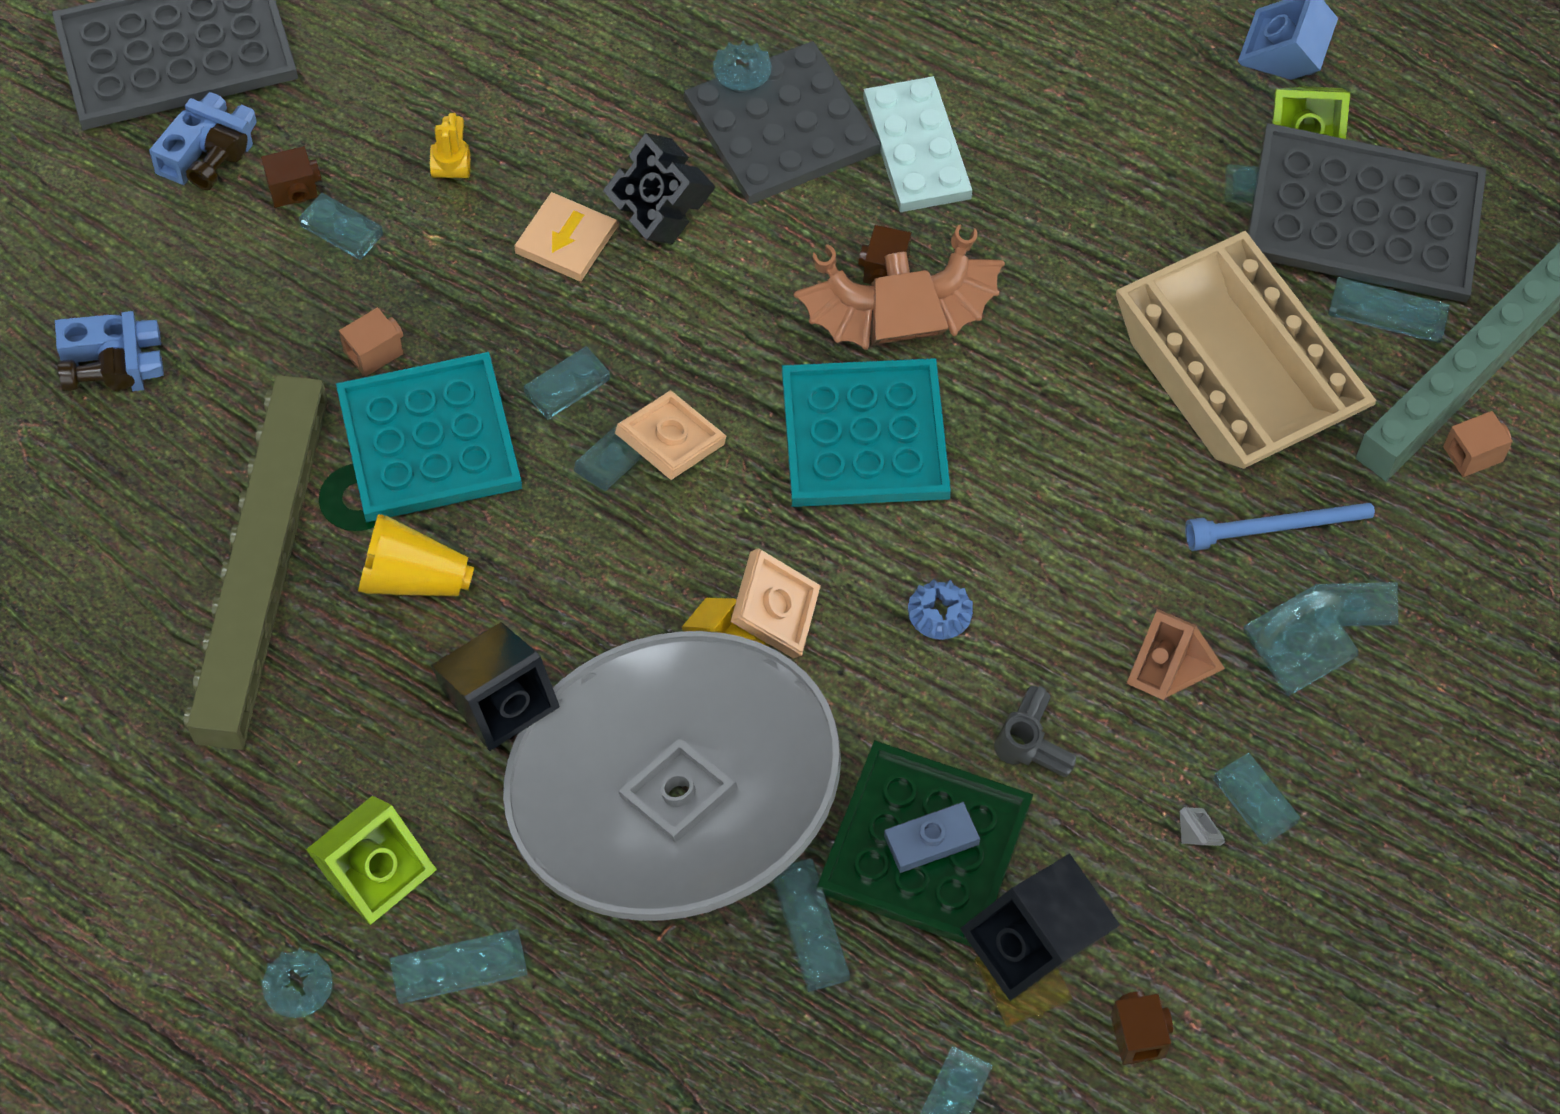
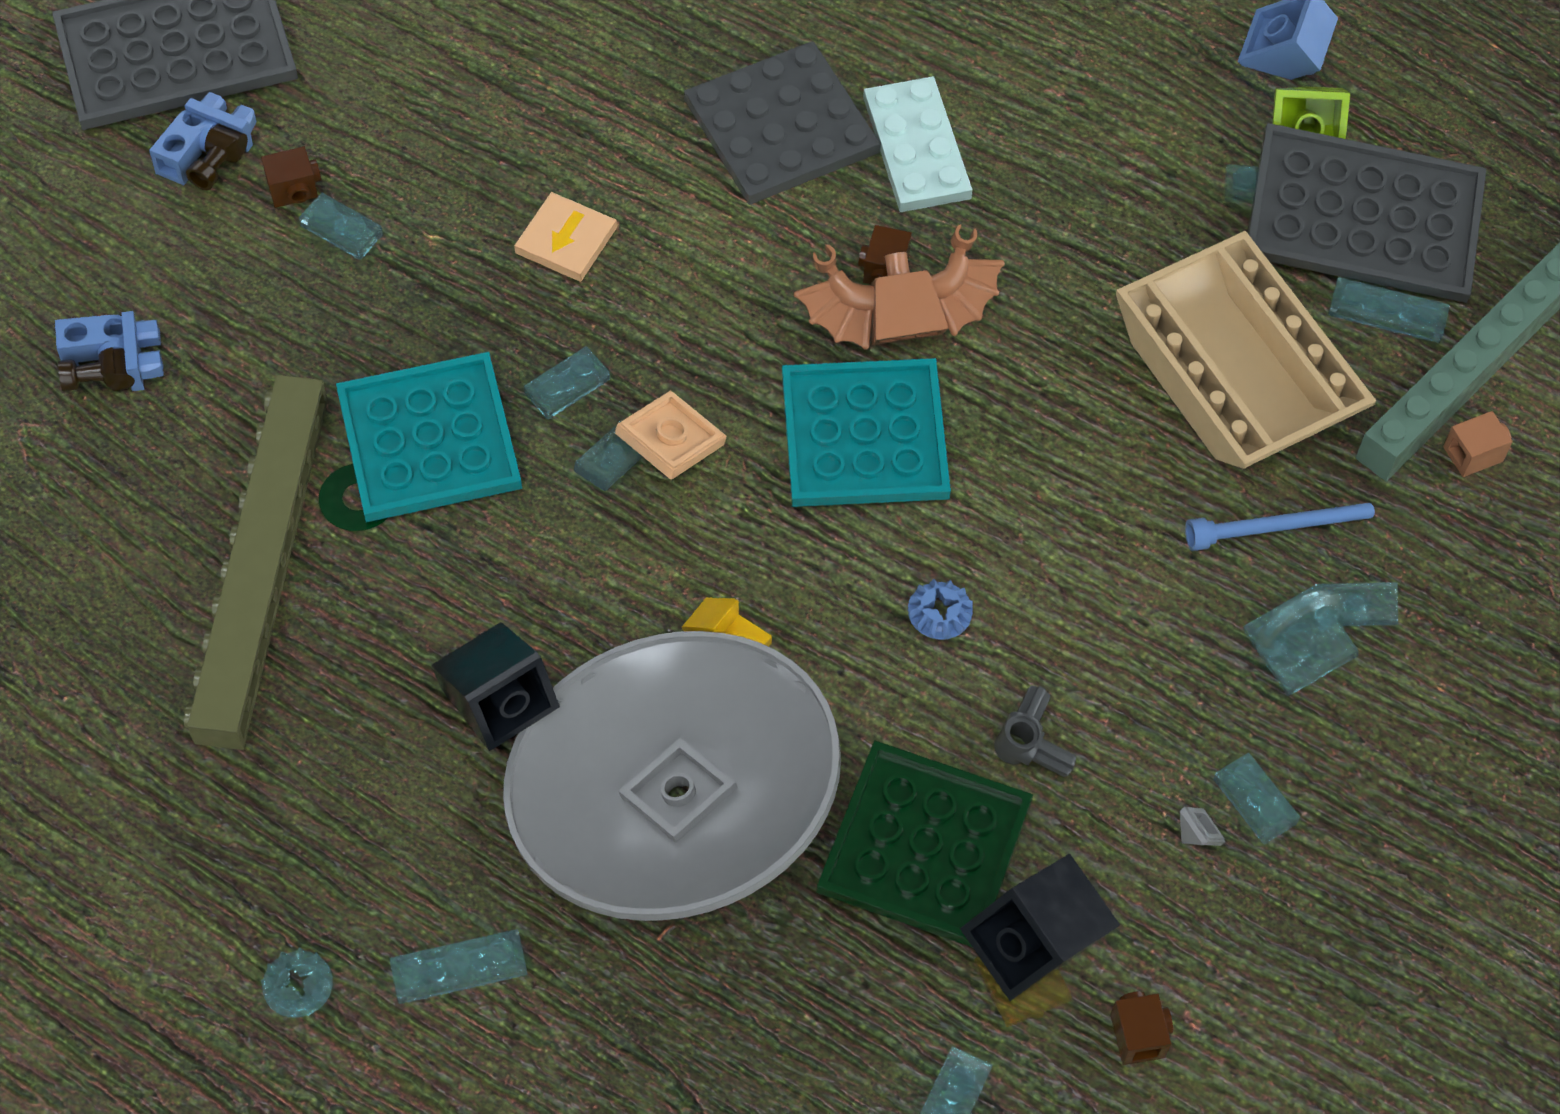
(372, 341): nougat brick -> none
(372, 859): lime slope -> none
(411, 563): yellow cone -> none
(450, 152): yellow axle -> none
(659, 188): black brick -> none
(736, 76): clear light blue gear -> none
(775, 603): light nougat tile -> none
(810, 926): clear light blue plate -> none
(931, 837): sand blue plate -> none
(1172, 657): nougat slope -> none

